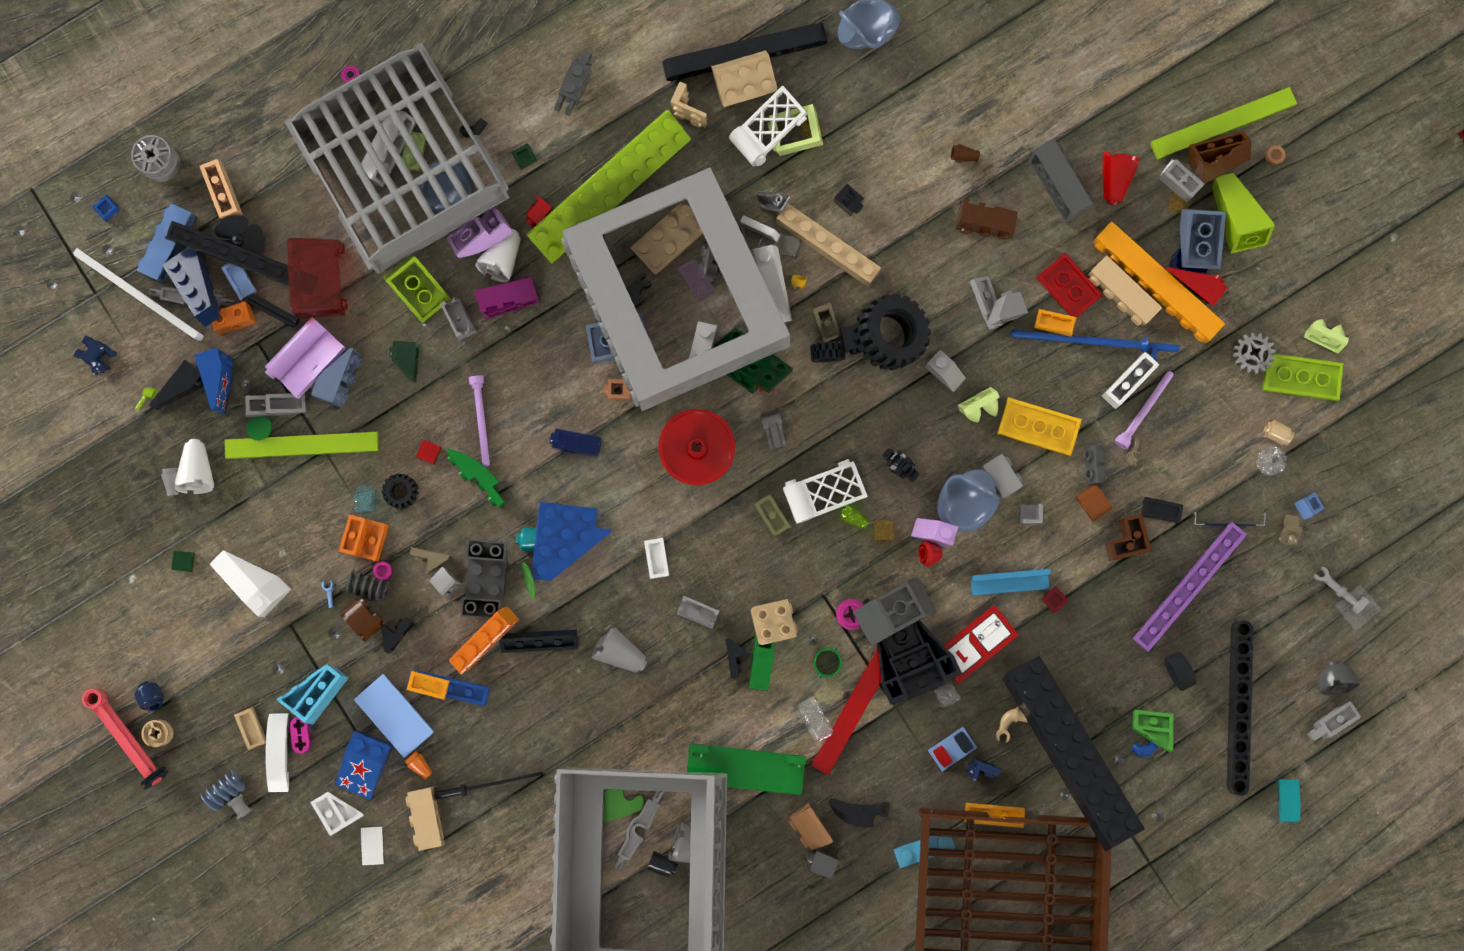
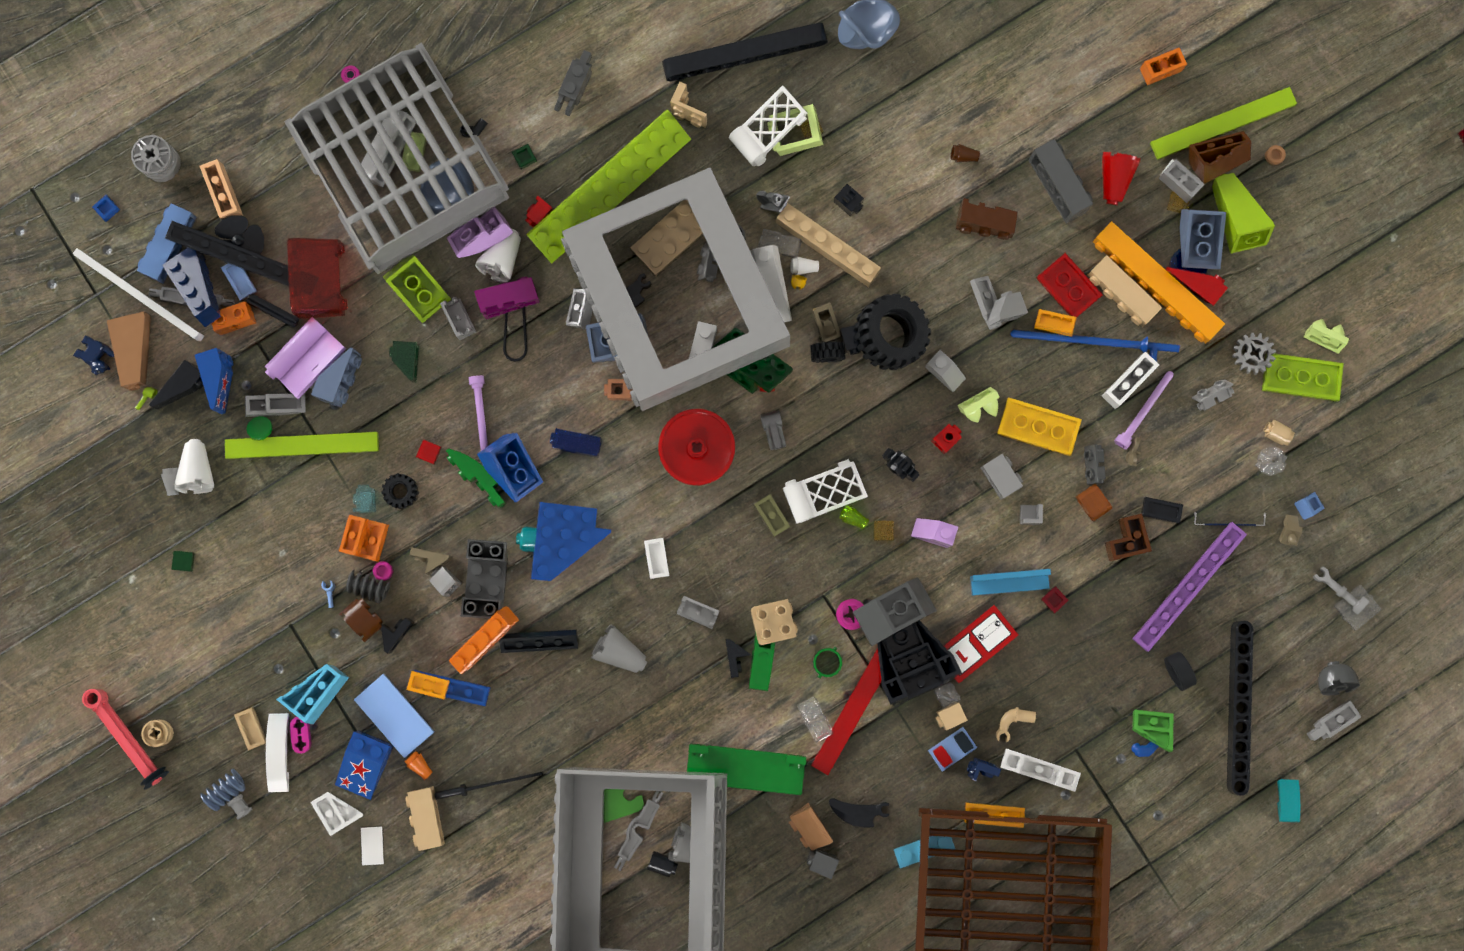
(130, 348): none -> medium nougat slope
(149, 696): dark blue head -> none
(252, 584): white wedge -> none
(511, 466): none -> blue slope
(525, 337): none -> black piece
(528, 579): bright green piece -> none
(579, 310): none -> light grey slope
(696, 280): clear purple tile -> none
(744, 78): tan brick -> none
(760, 228): white tile -> none
(802, 266): none -> white cone
(929, 553): red cone -> none
(942, 443): none -> red brick
(950, 716): none -> tan brick
(968, 500): sand blue piece -> none
(1040, 770): none -> white slope
(1073, 753): black brick -> none
(1163, 66): none -> orange brick
(1221, 390): none -> light grey hinge

